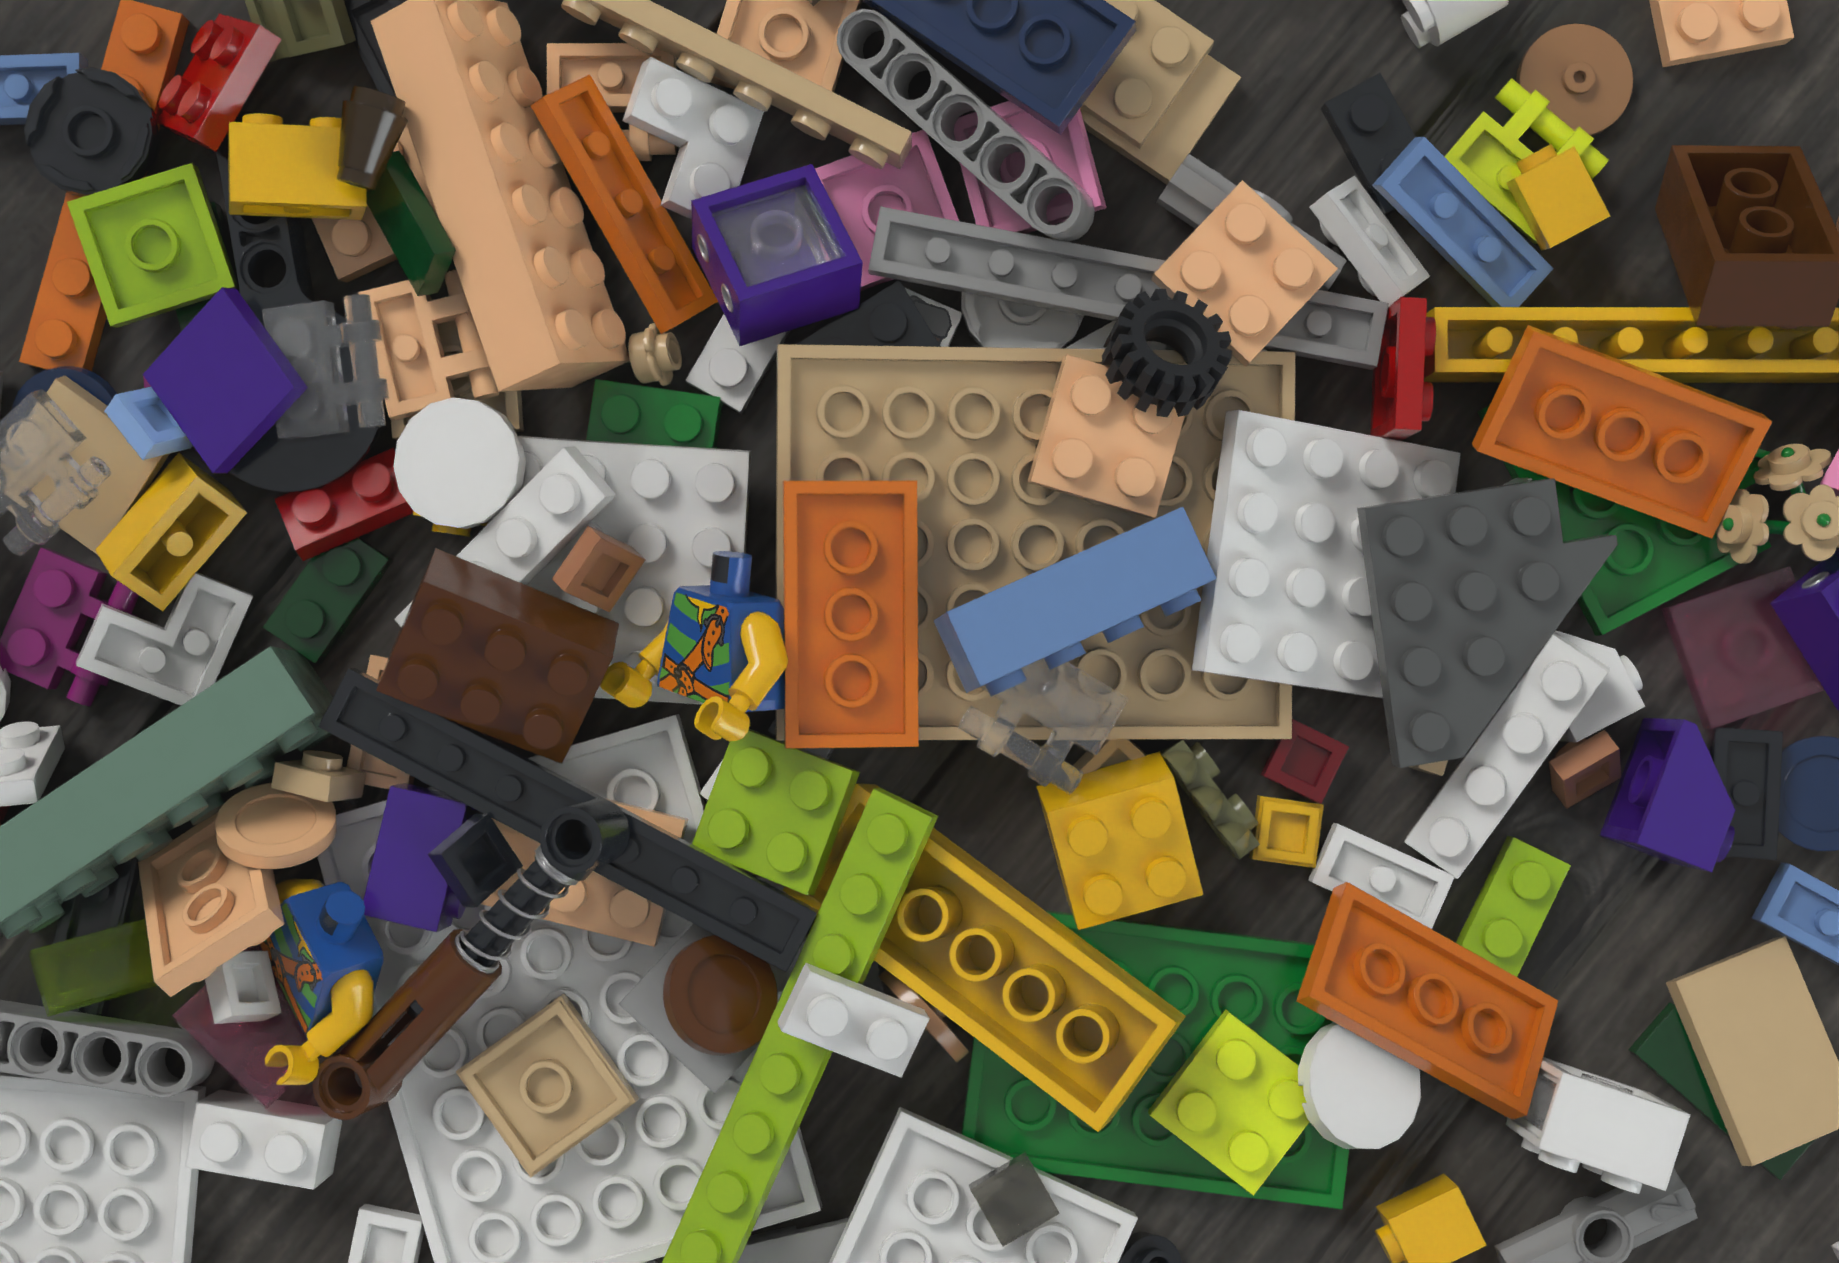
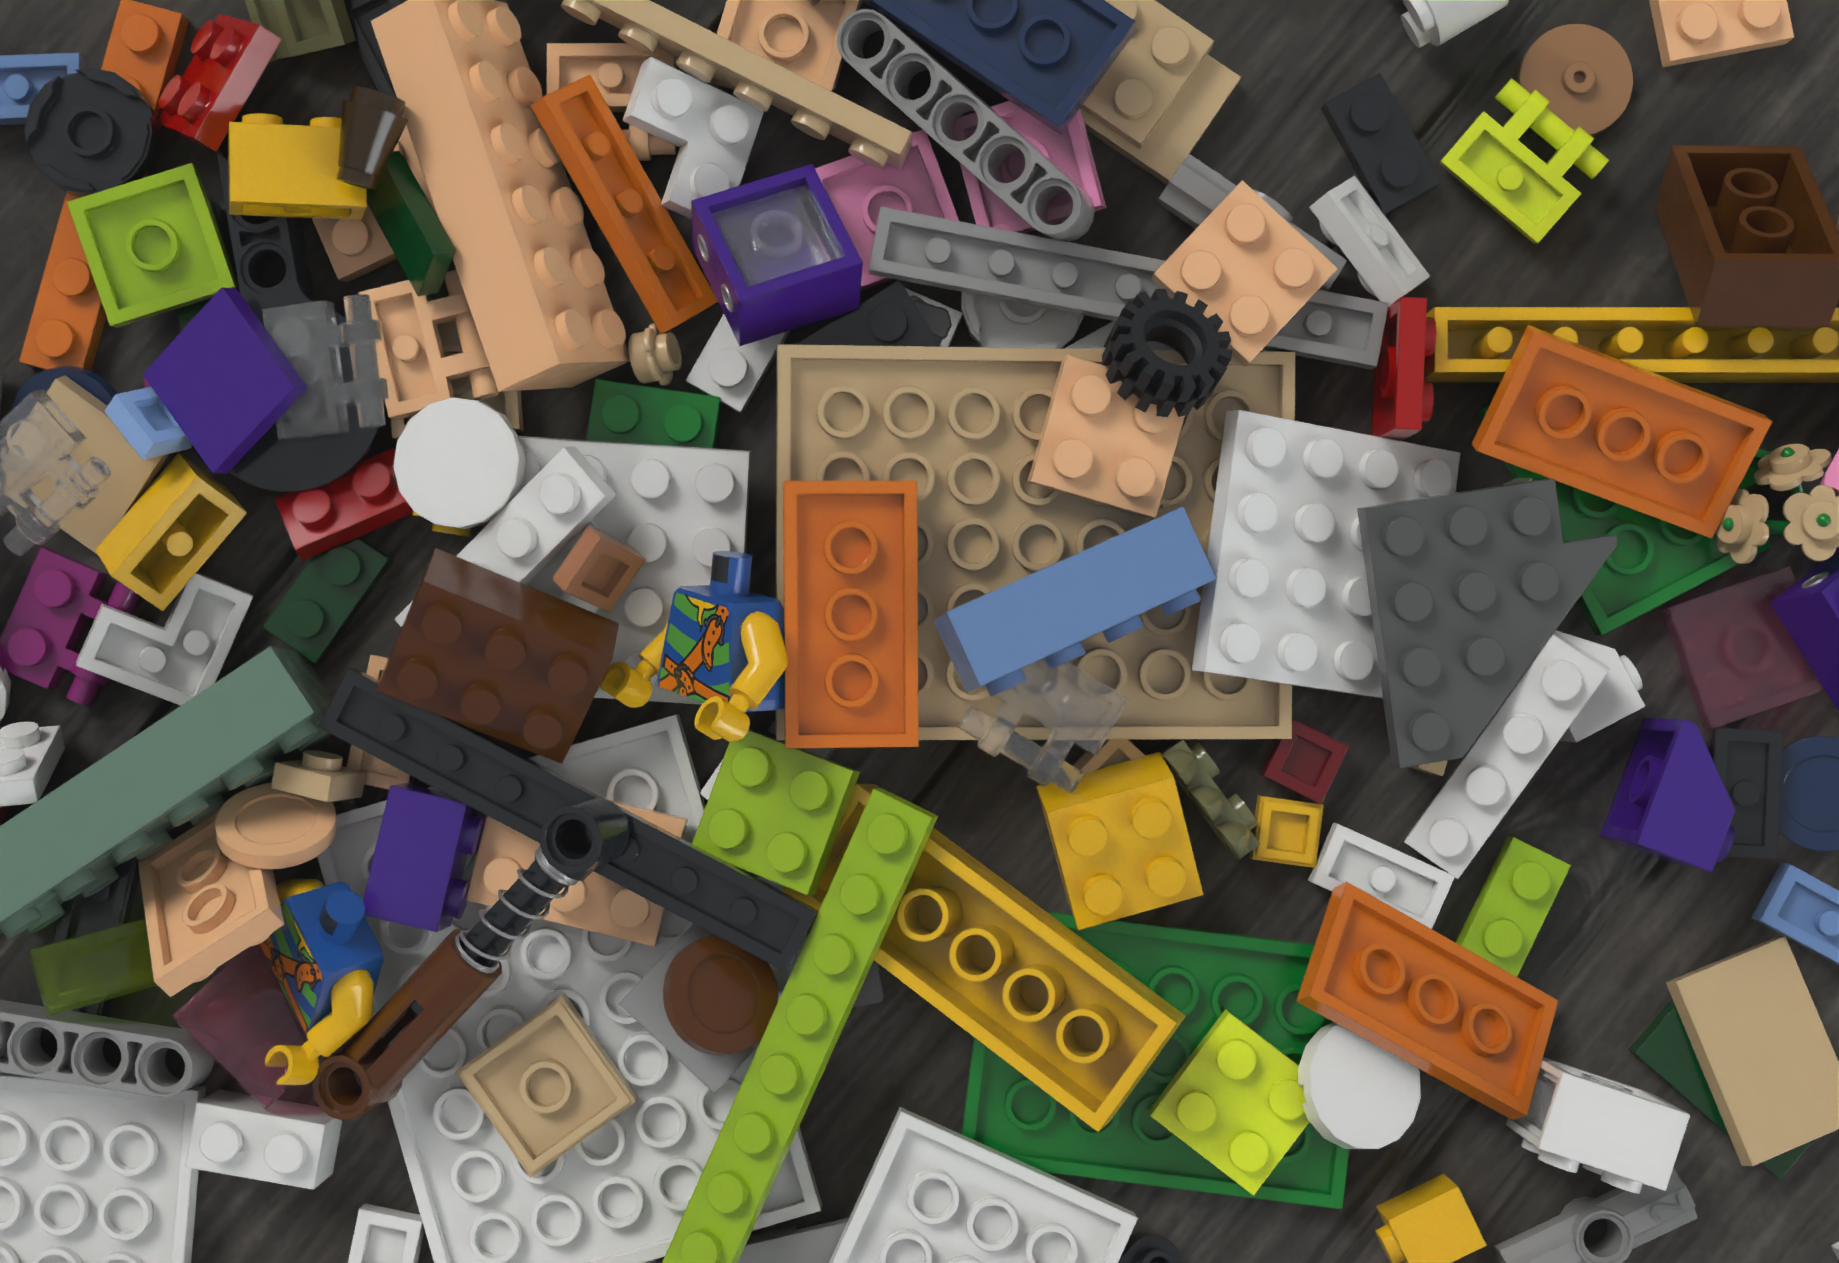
(243, 989): white plate -> none
(475, 860): black plate -> none
(853, 1020): white plate -> none
(936, 1025): medium nougat piece -> none
(1013, 1199): clear smoke tile -> none
(1462, 225): medium blue plate -> none
(1556, 196): yellow brick -> none
(1584, 768): nougat plate -> none

